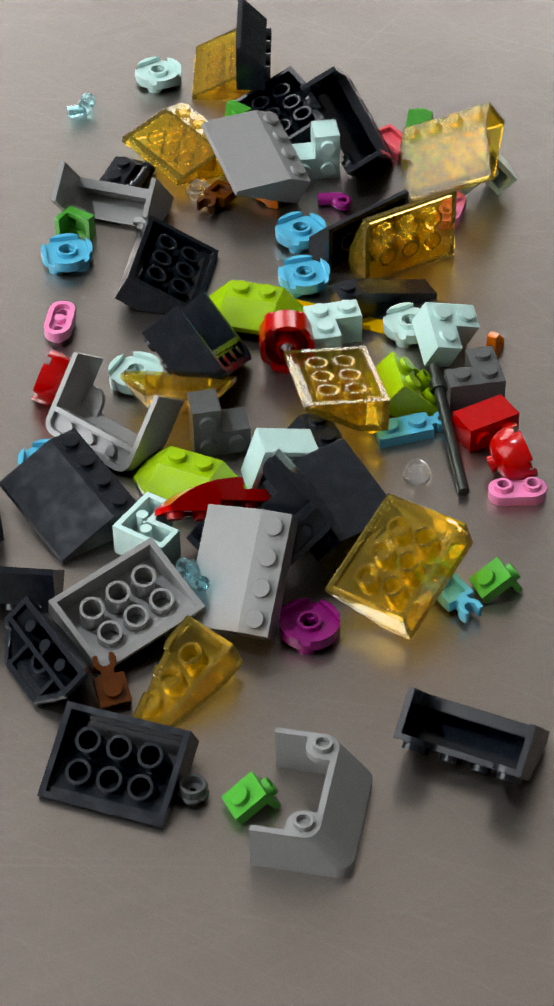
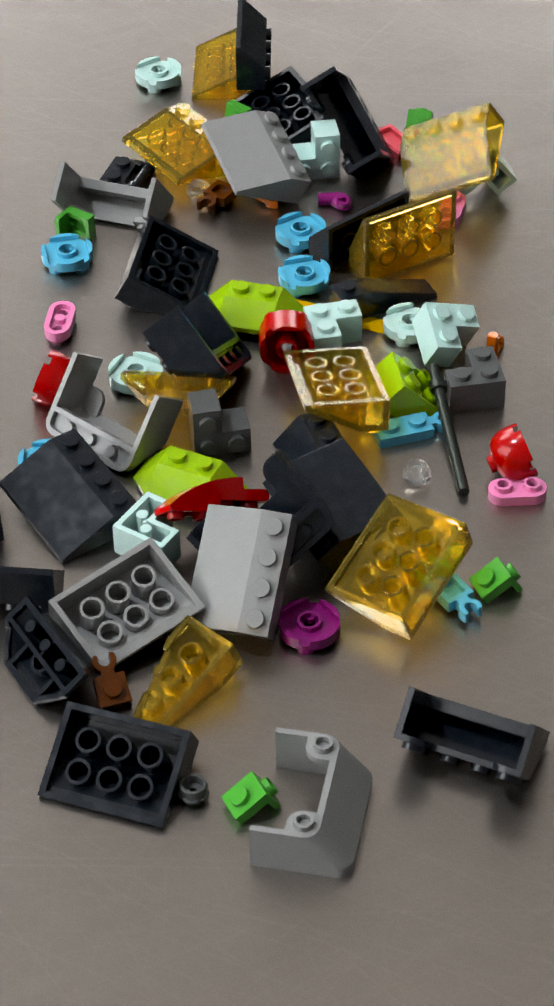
(83, 107): clear light blue arm -> none
(192, 575): clear light blue arm -> none
(265, 442): light aqua brick -> none
(482, 420): red brick -> none

